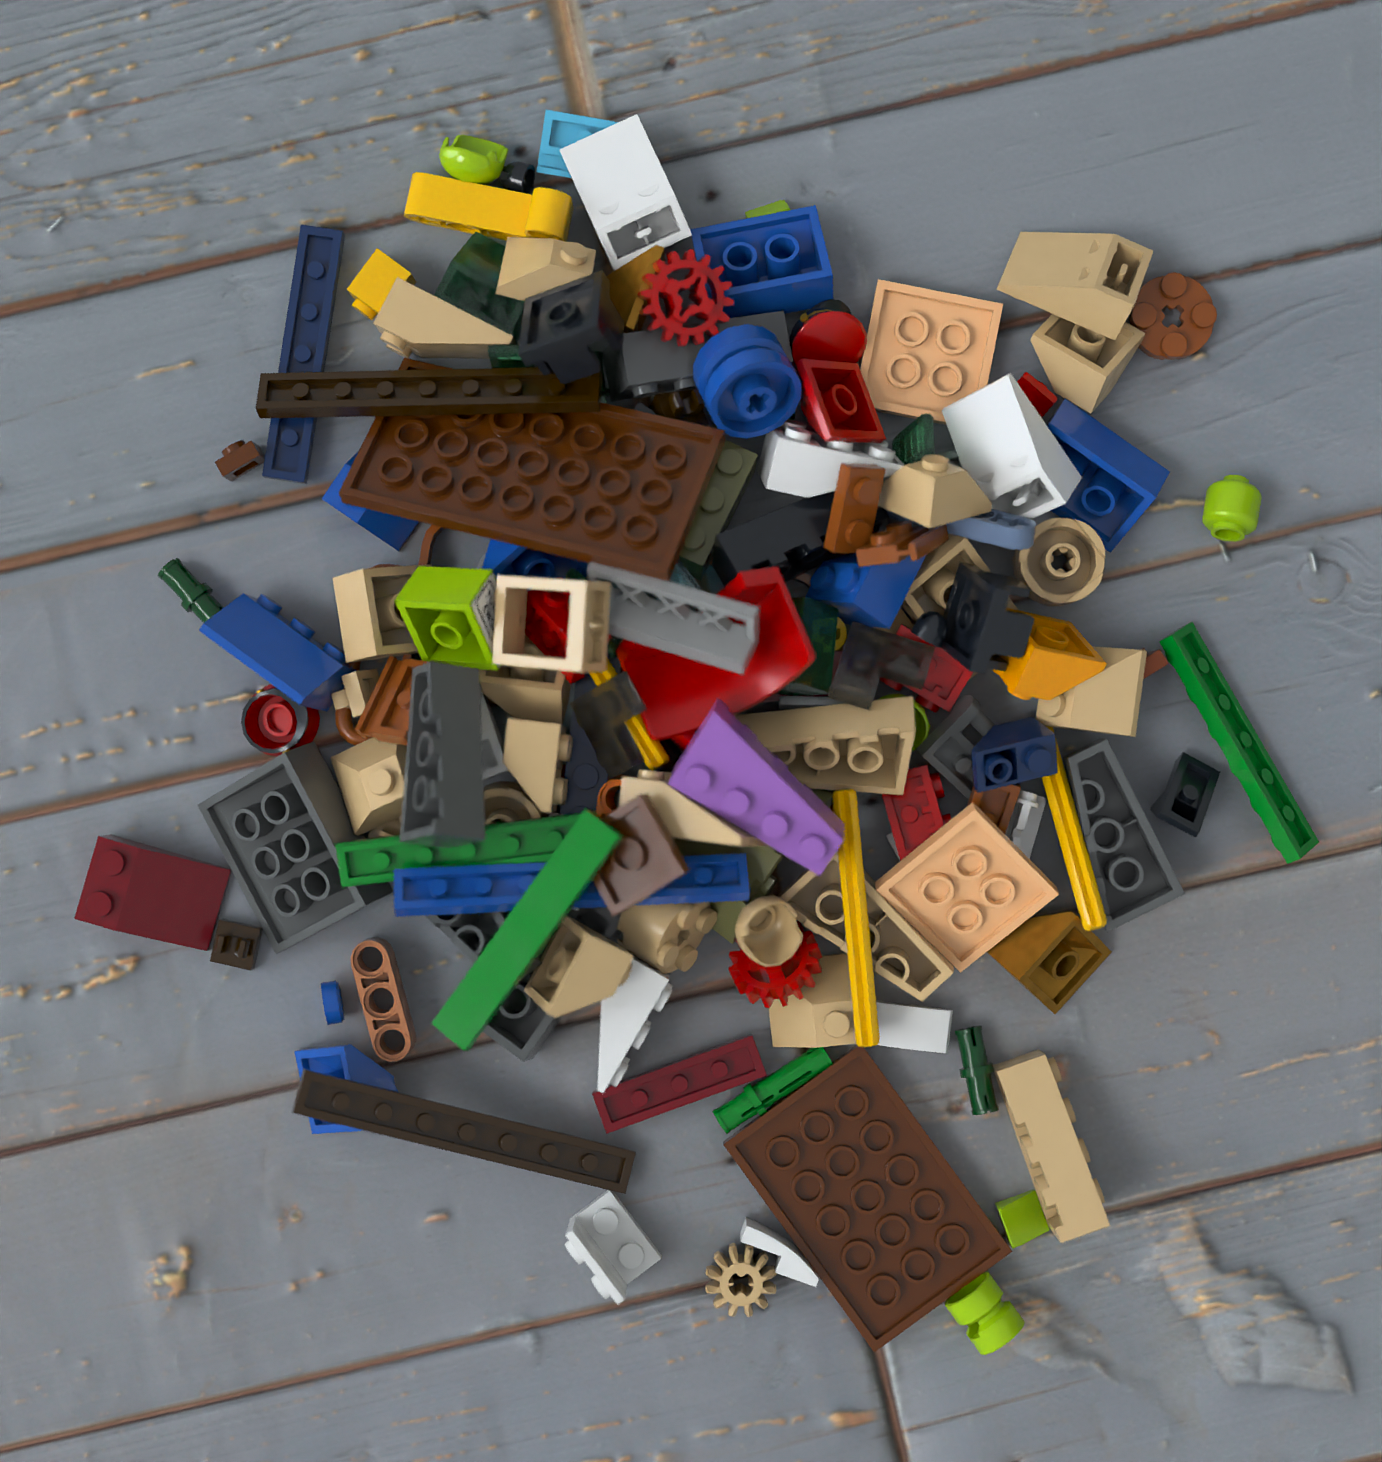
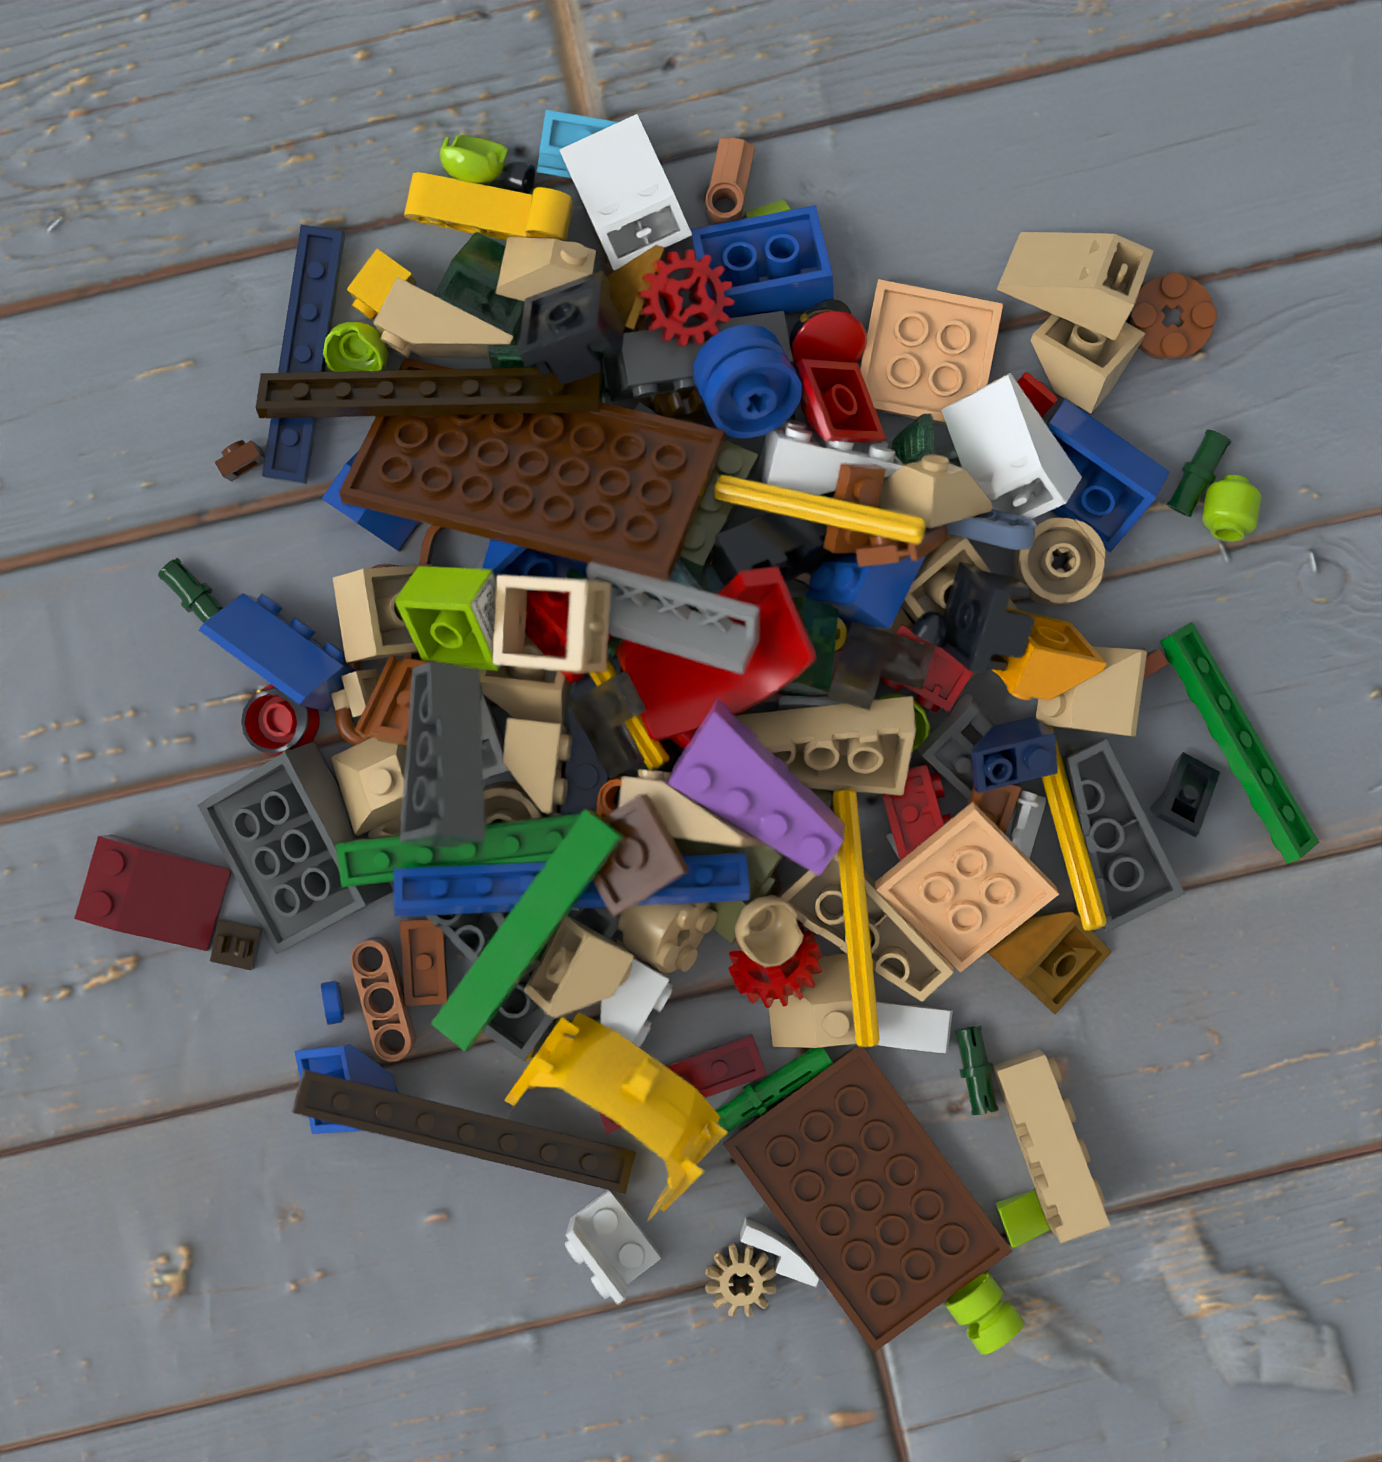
(355, 348): none -> lime hair
(423, 963): none -> dark orange plate
(631, 1090): none -> yellow animal
(729, 178): none -> nougat piece
(820, 509): none -> yellow axle
(1199, 473): none -> dark green pin

